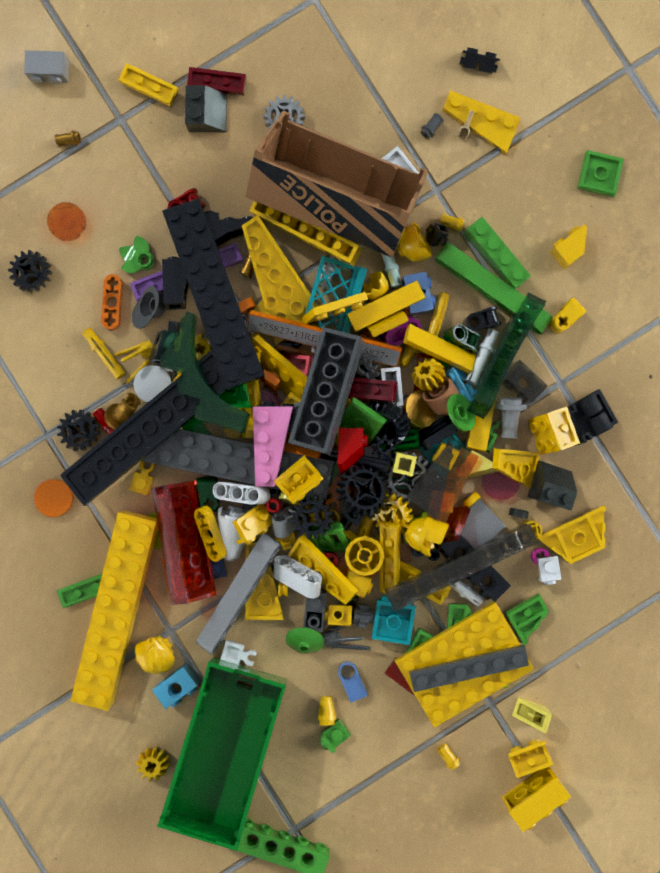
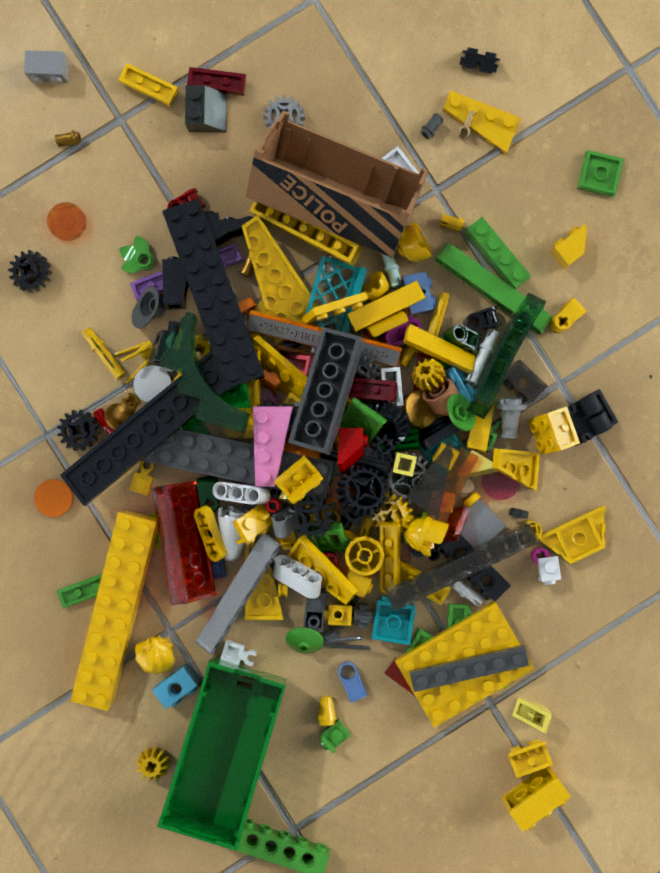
(106, 315): orange beam -> none
(436, 234): black gear -> none
(448, 756): yellow pin -> none
(527, 616): bright green wing -> none
(553, 486): pearl dark grey slope -> none

